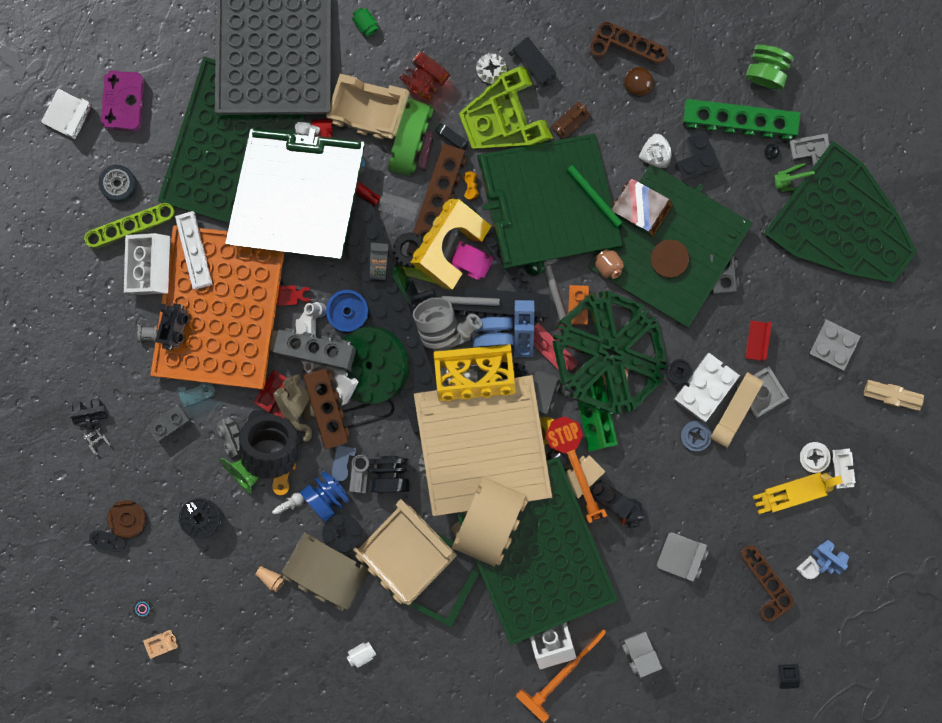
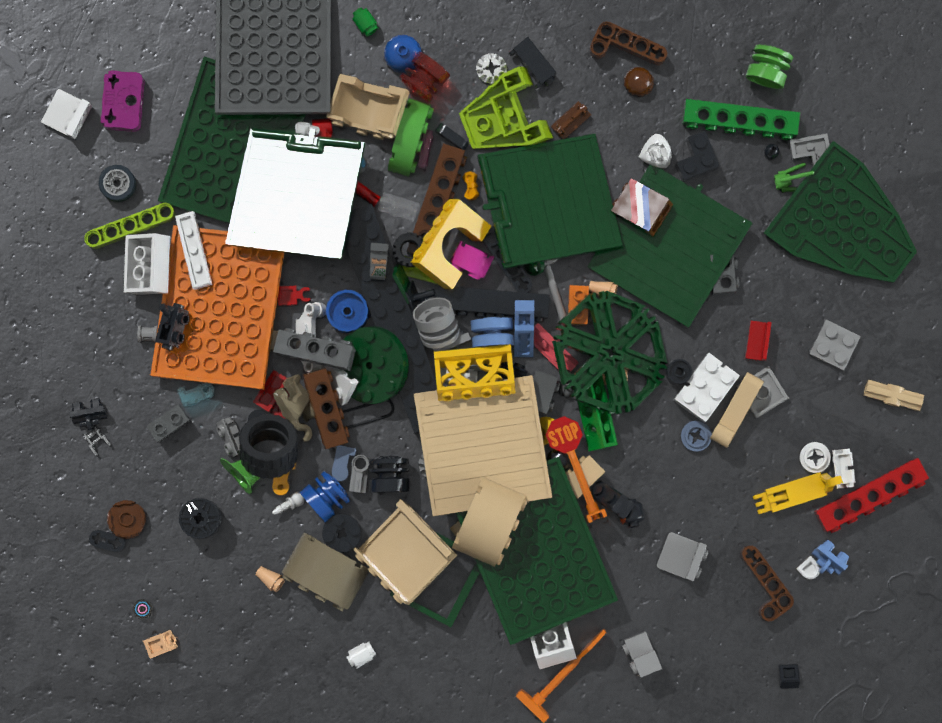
(400, 52): none -> blue cylinder
(469, 325): light grey bush -> none
(473, 301): light grey bar -> none
(593, 194): green bar -> none
(596, 287): none -> light nougat cone
(609, 264): nougat head -> none
(670, 258): reddish brown tile -> none
(826, 513): none -> red brick

